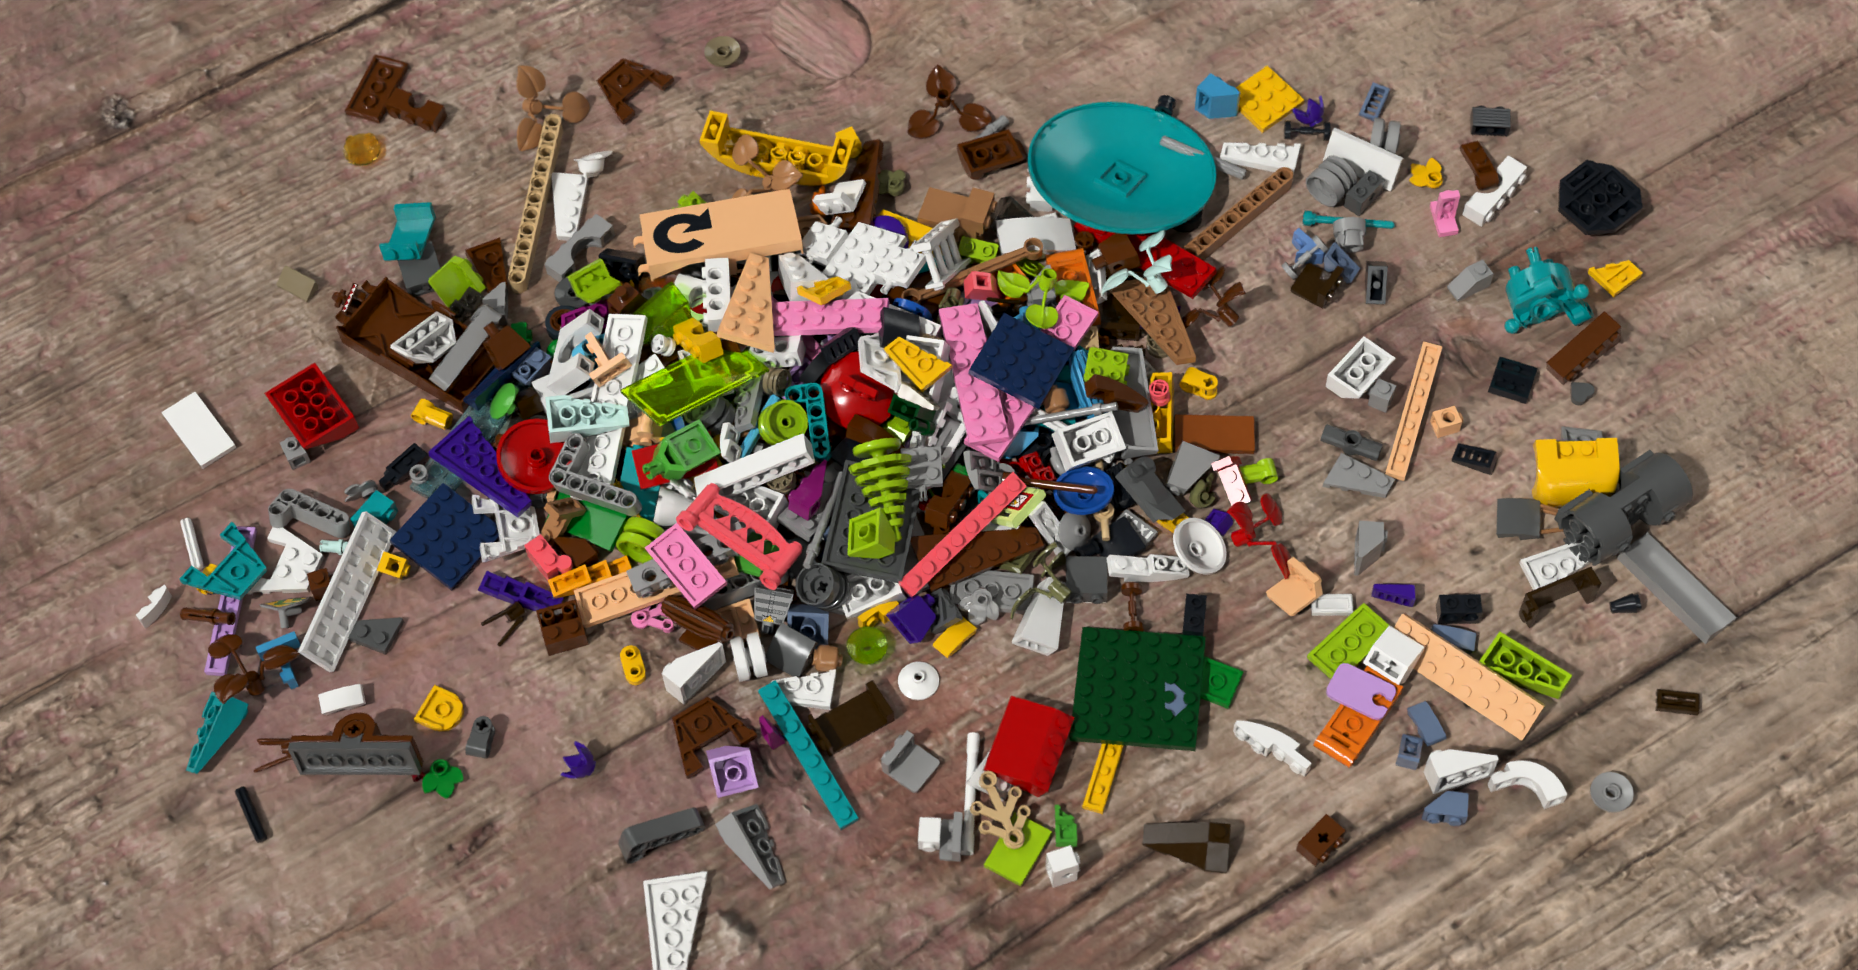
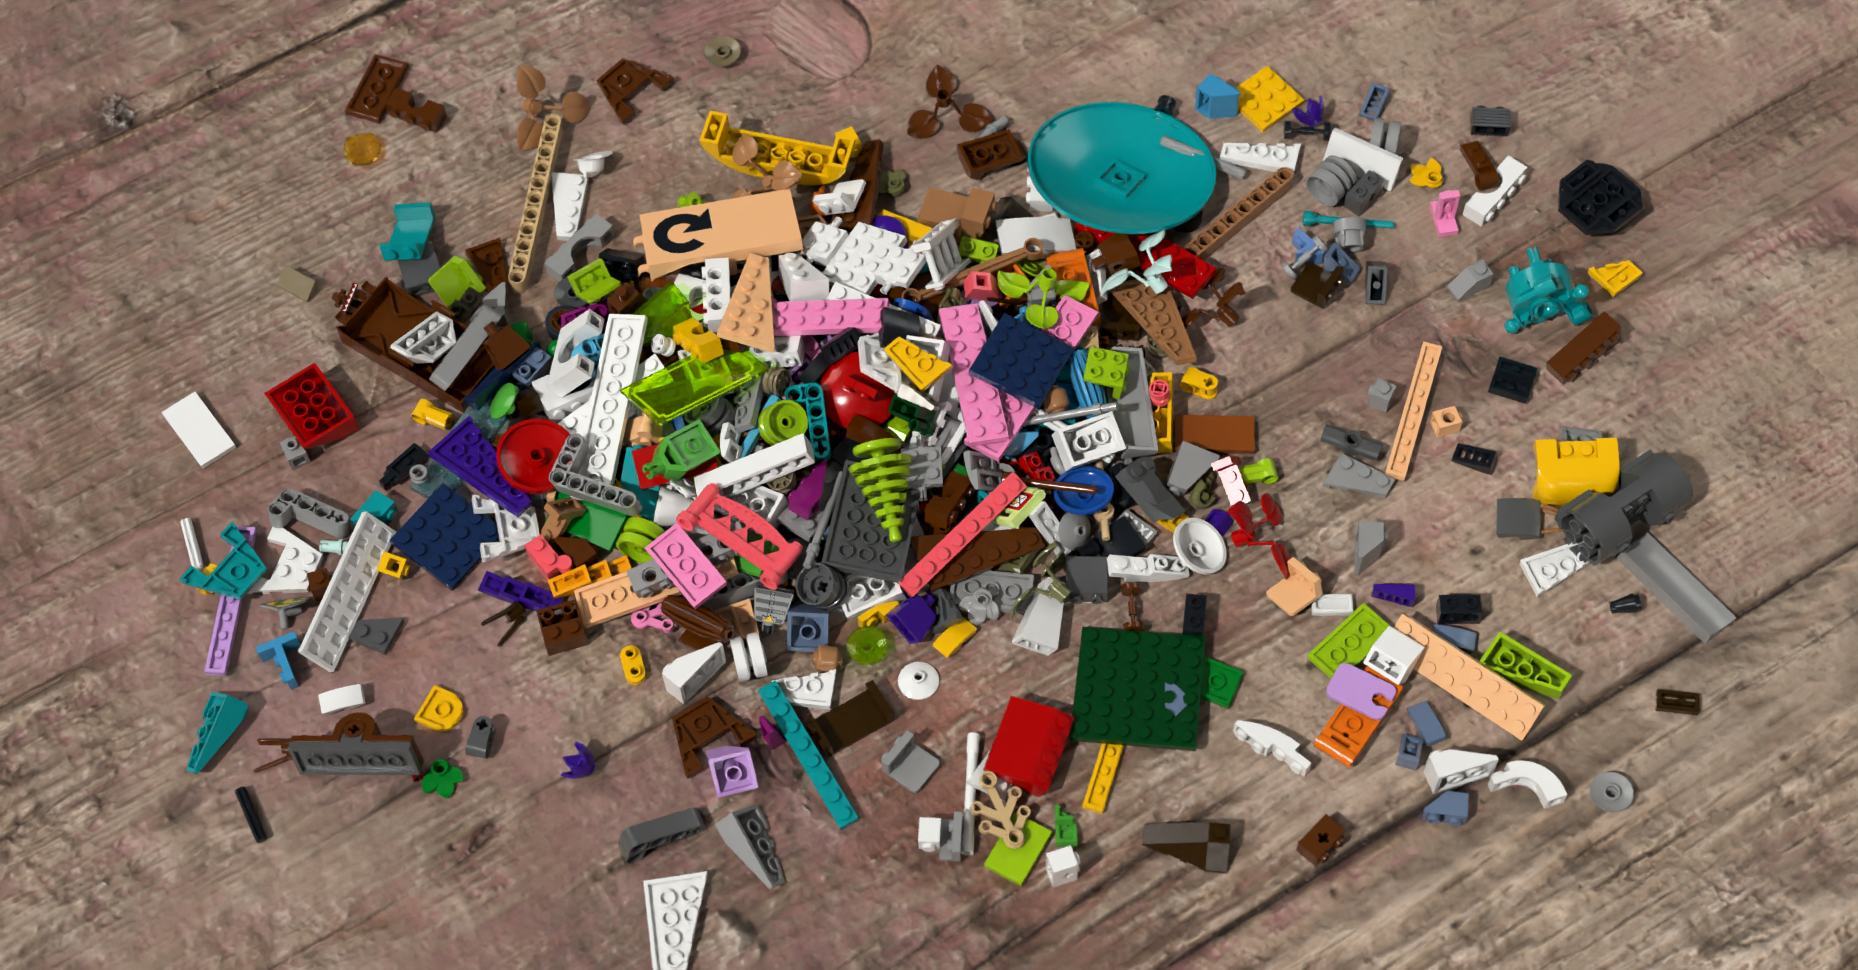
(159, 600): white slope -> none
(213, 616): reddish brown pin -> none
(230, 684): reddish brown plant -> none
(356, 491): light grey plate -> none
(584, 417): light aqua wedge -> none
(608, 367): light nougat bracket -> none
(790, 651): dark grey slope -> none
(825, 290): yellow wing -> none
(870, 535): lime slope -> none
(1114, 391): reddish brown slope -> none
(1358, 369): white slope -> none
(1581, 392): dark grey tile -> none
(1583, 581): dark brown panel -> none

